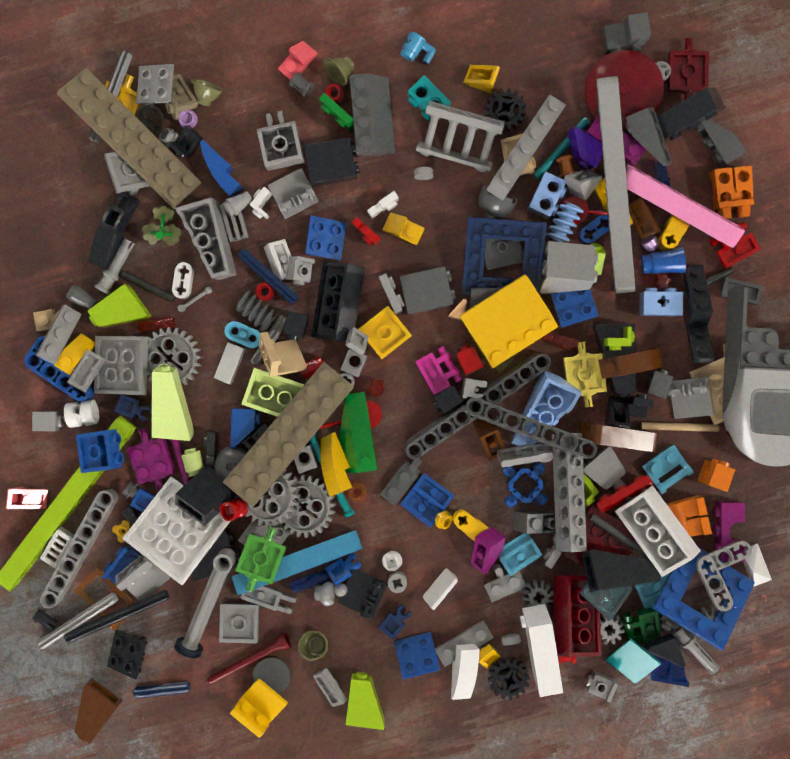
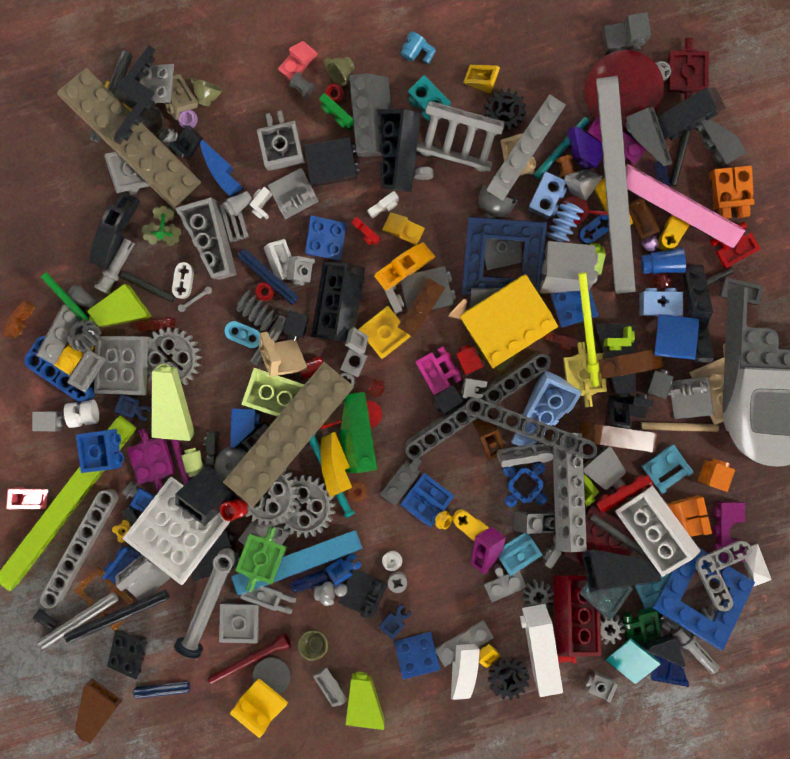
(15, 325): none -> clear orange slope
(44, 319): tan plate -> none
(60, 532): white slope -> none
(63, 296): none -> green bar
(83, 335): none -> dark grey gear
(135, 95): none -> black bracket
(229, 363): white slope -> none
(305, 466): light grey brick -> none
(398, 147): none -> black wedge
(404, 266): none -> light orange slope
(421, 307): none -> reddish brown plate
(440, 588): white slope -> none
(511, 639): light grey tile -> none
(593, 365): none -> neon yellow bar
(676, 337): none -> blue slope
(679, 158): none -> pearl dark grey bar

